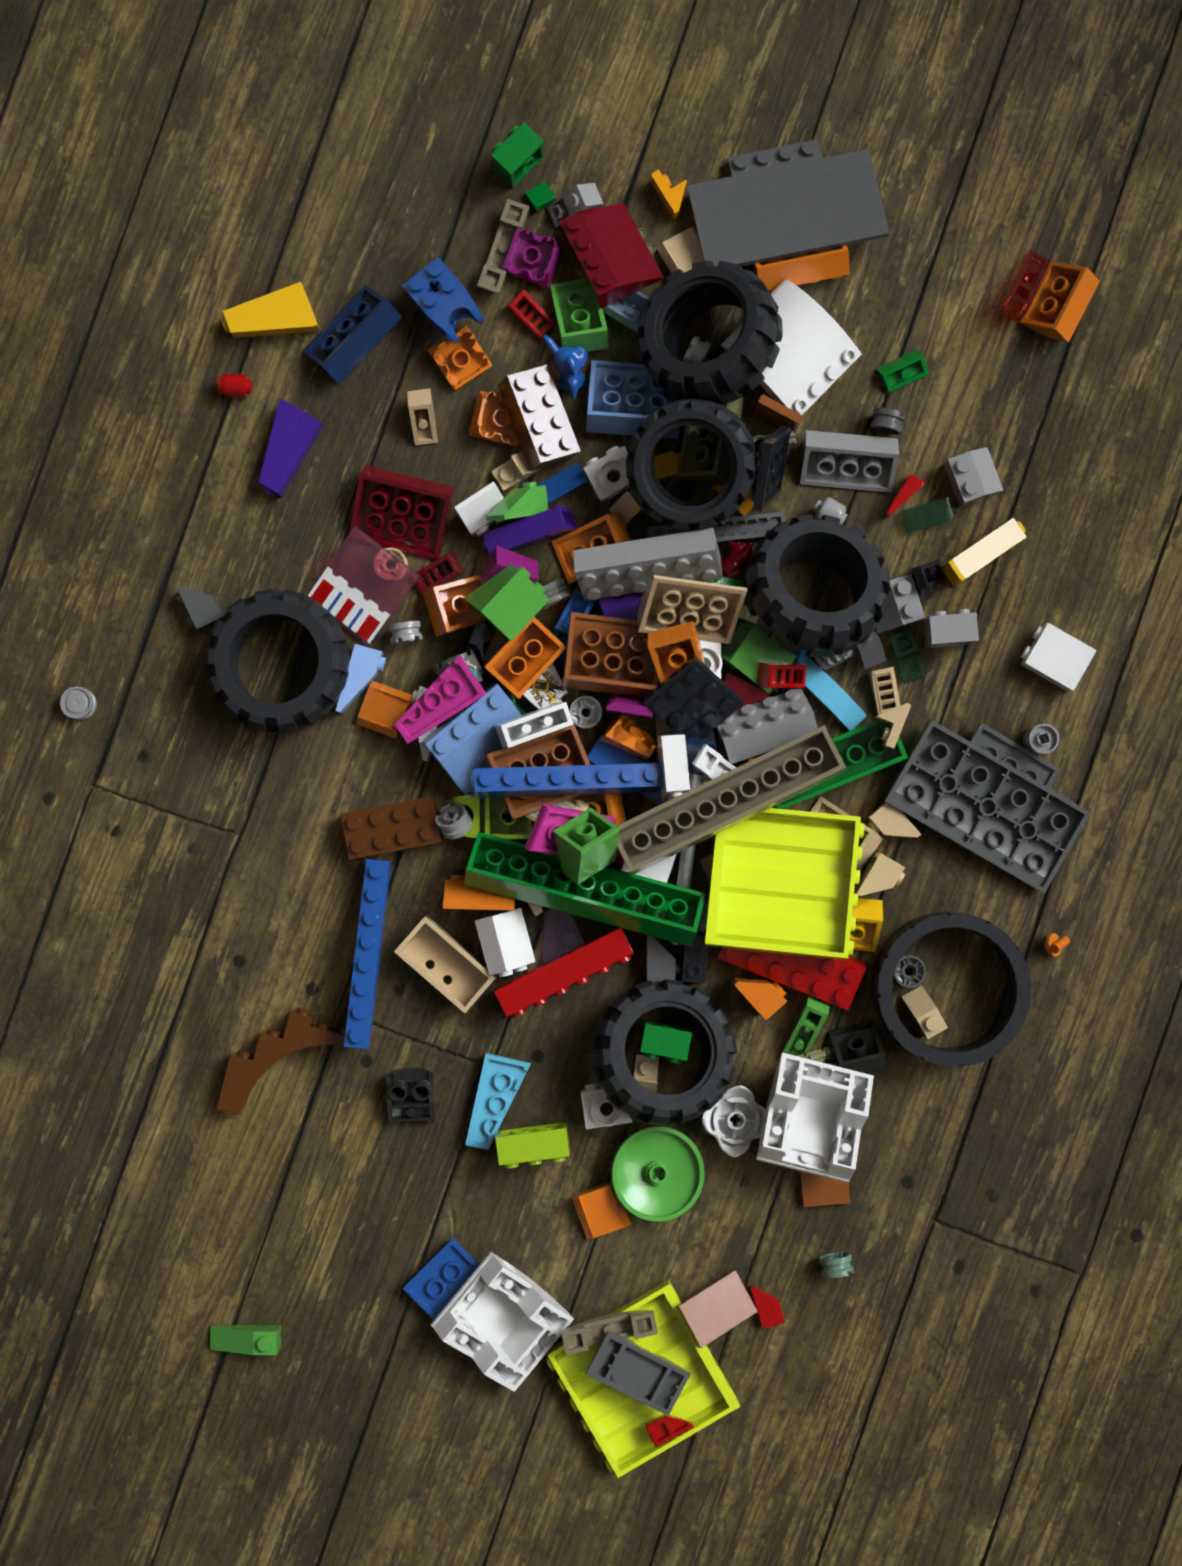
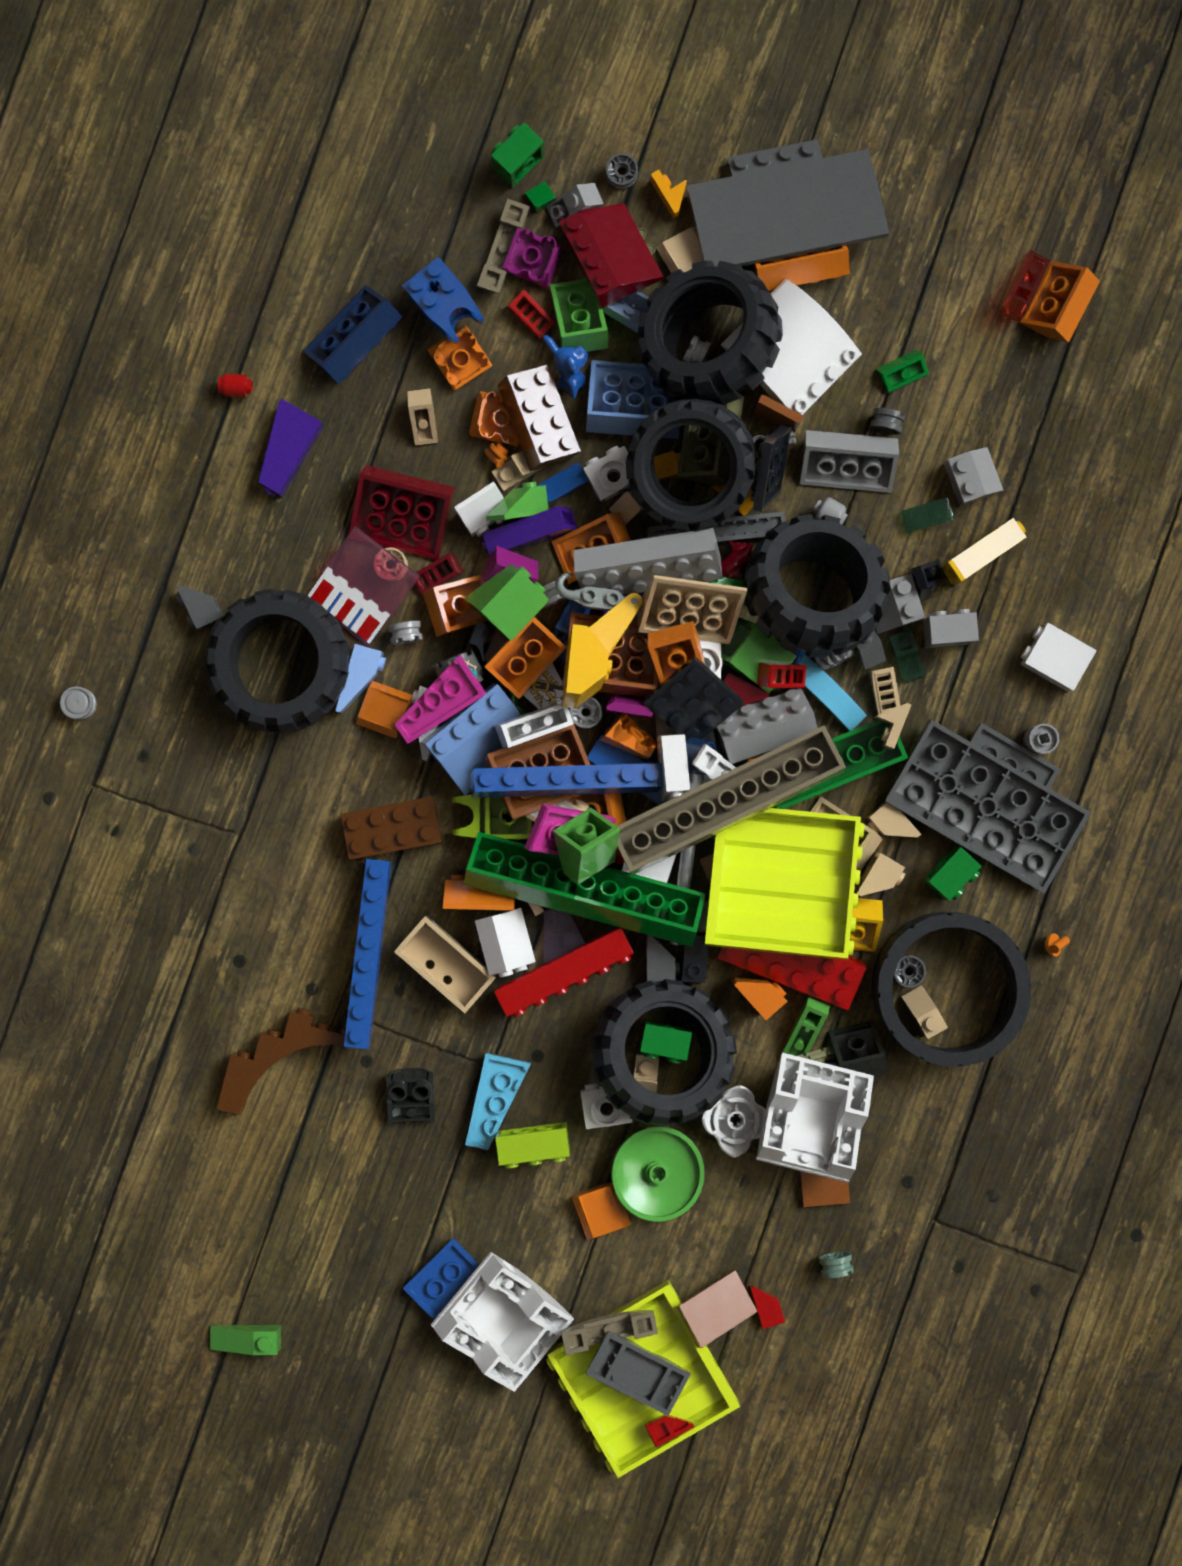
(272, 314): yellow slope -> none
(454, 821): light grey wheel -> none
(497, 454): none -> orange plate
(590, 647): none -> yellow slope
(619, 162): none -> dark grey wheel
(907, 489): red slope -> none
(952, 874): none -> green brick

